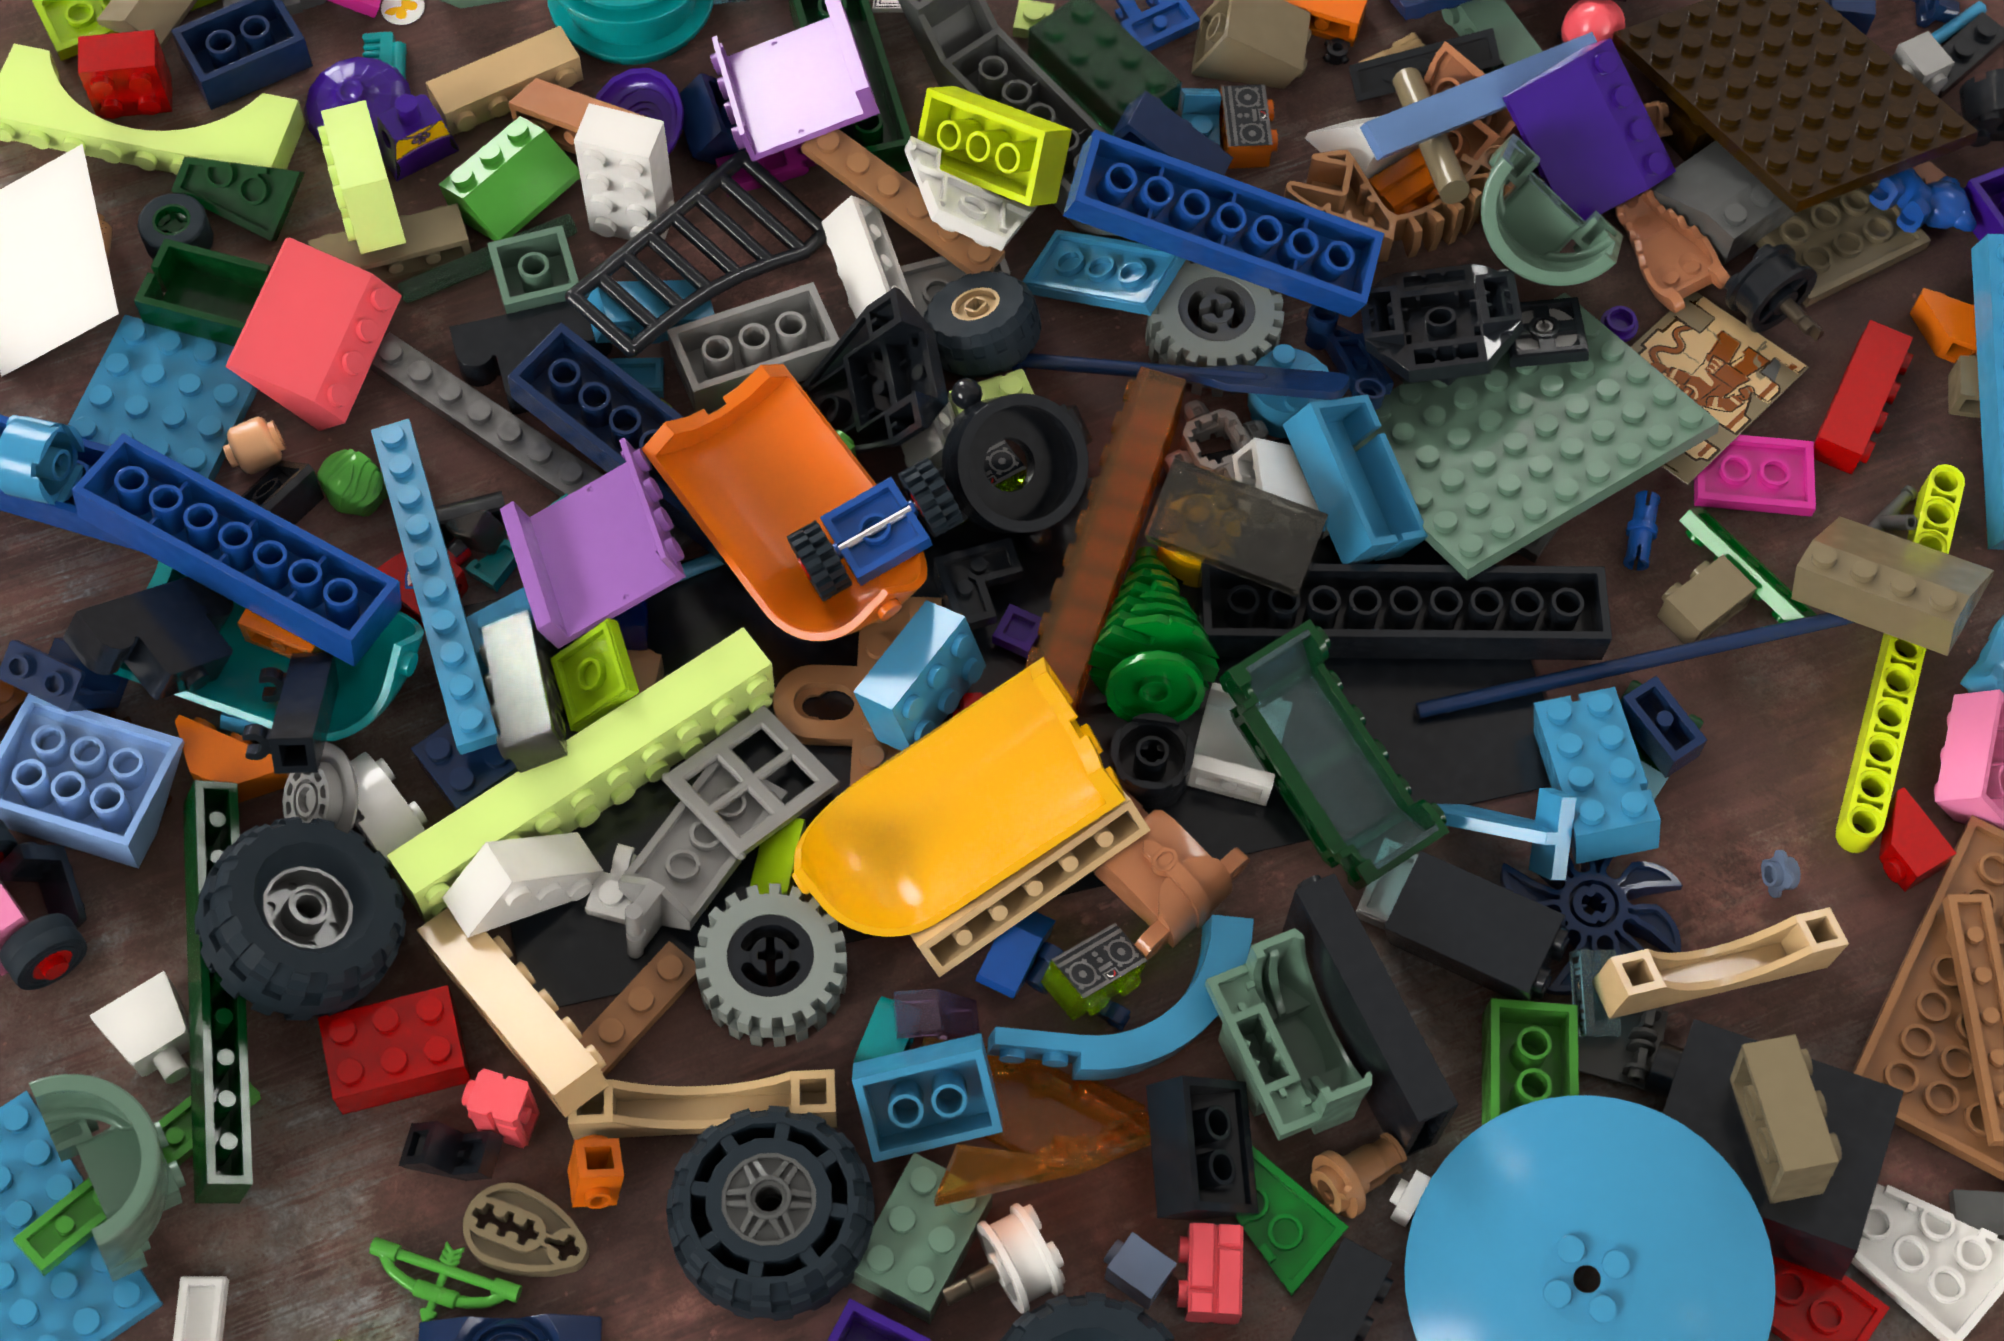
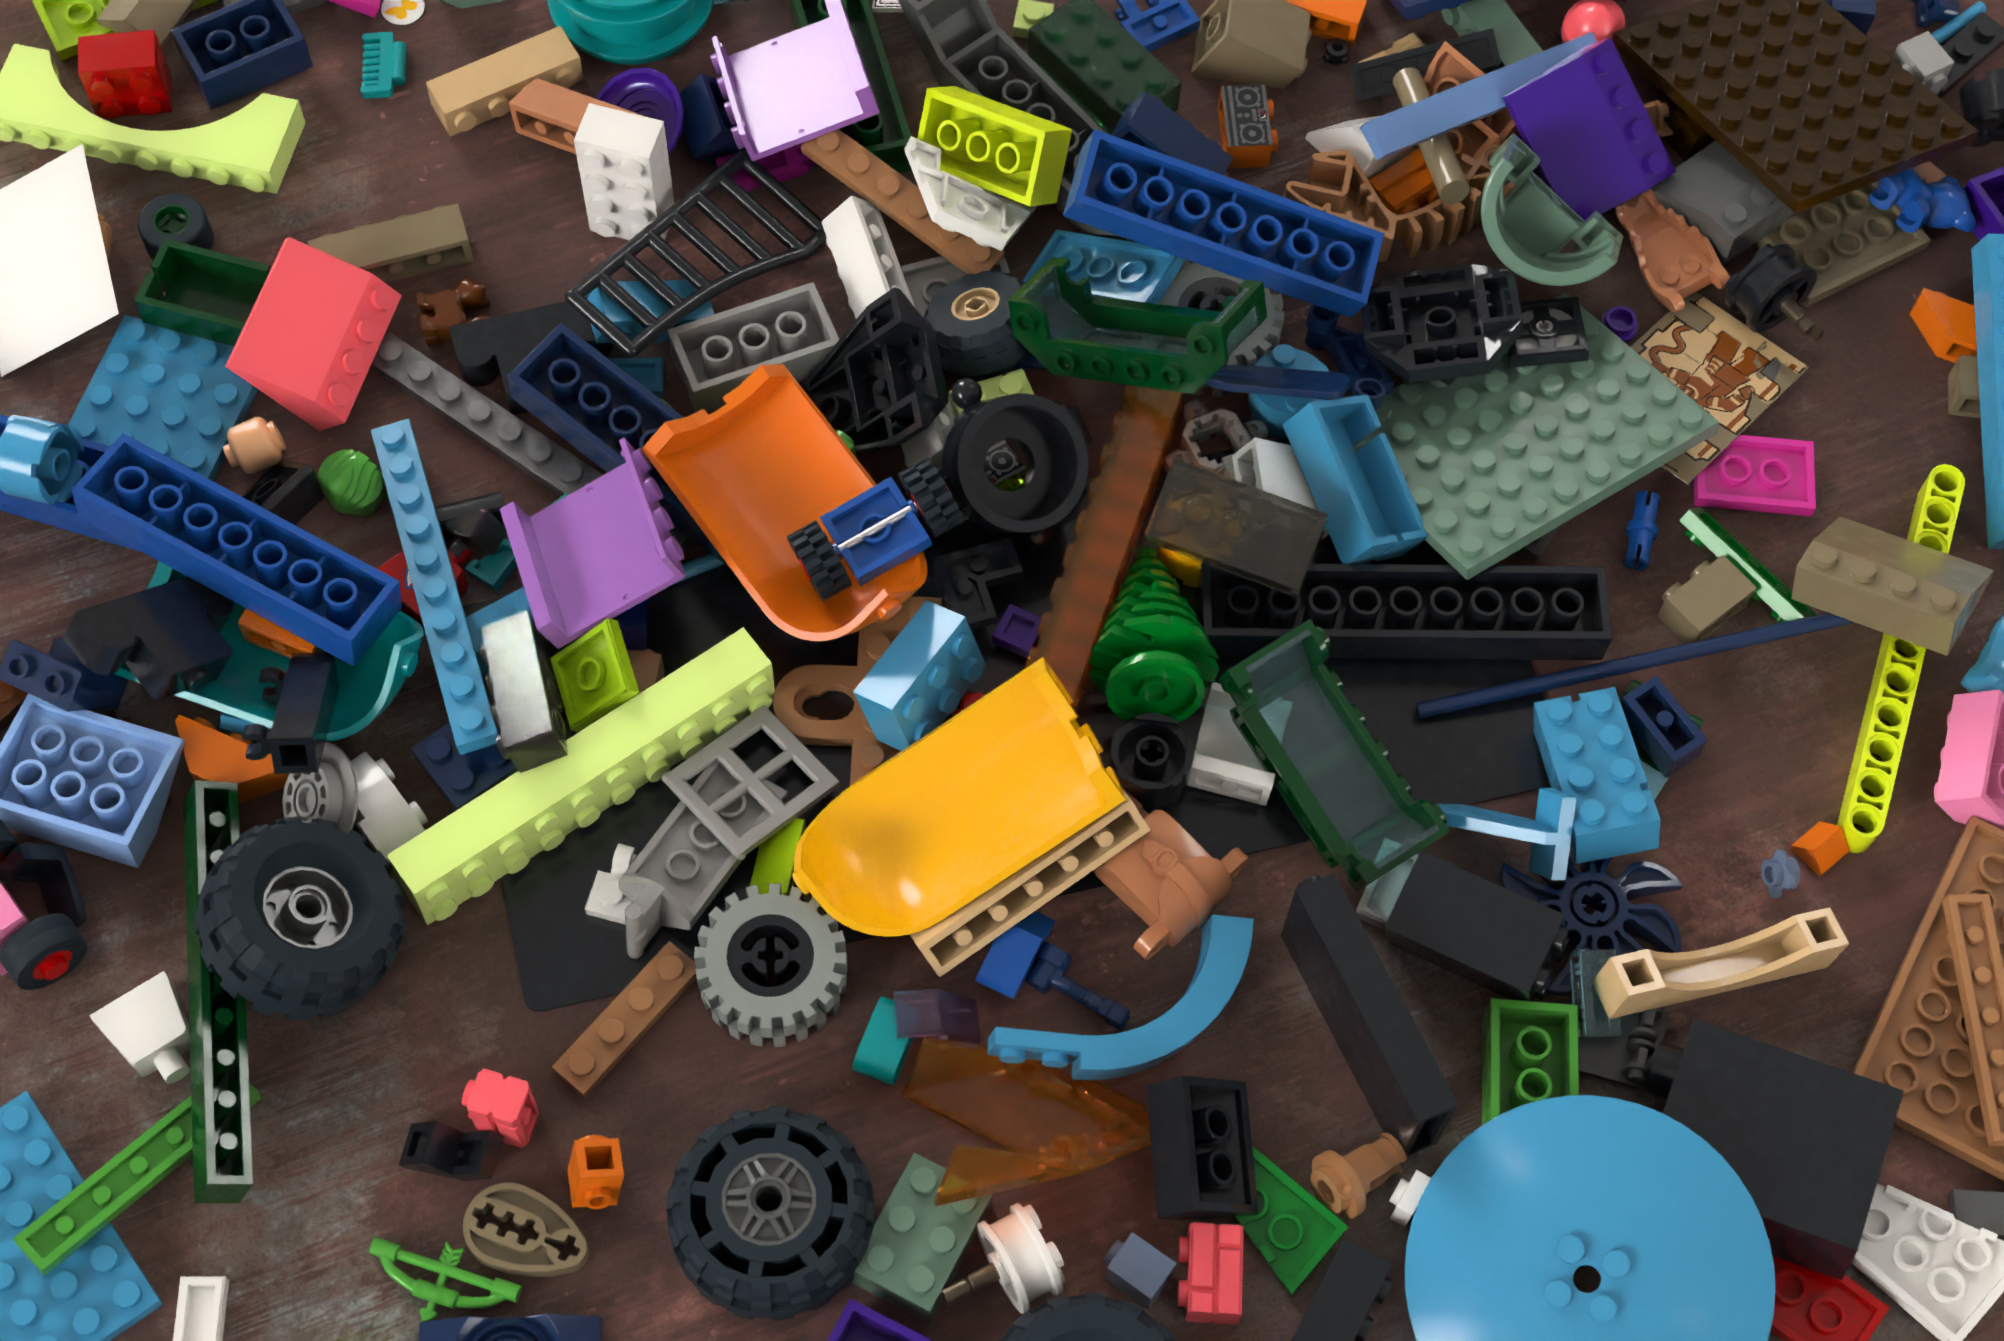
(121, 1161): sand green piece -> none
(241, 193): dark green wing -> none
(353, 82): dark purple hat -> none
(360, 178): yellowish green brick -> none
(394, 1050): red brick -> none
(413, 136): dark purple torso -> none
(447, 309): none -> reddish brown animal
(466, 266): clear green axle -> none
(510, 180): bright green slope -> none
(517, 1012): brick -> none
(520, 880): white wedge -> none
(533, 269): sand green brick -> none
(654, 1110): tan arch -> none
(927, 1097): dark azure brick -> none
(1094, 972): brick -> none
(1126, 338): none -> dark green windscreen
(1202, 110): dark azure slope -> none
(1284, 1040): sand green piece -> none
(1785, 1118): dark tan brick -> none
(1821, 847): none -> orange slope
(1861, 397): red brick -> none
(1889, 517): dark grey piece -> none
(1911, 843): red slope -> none

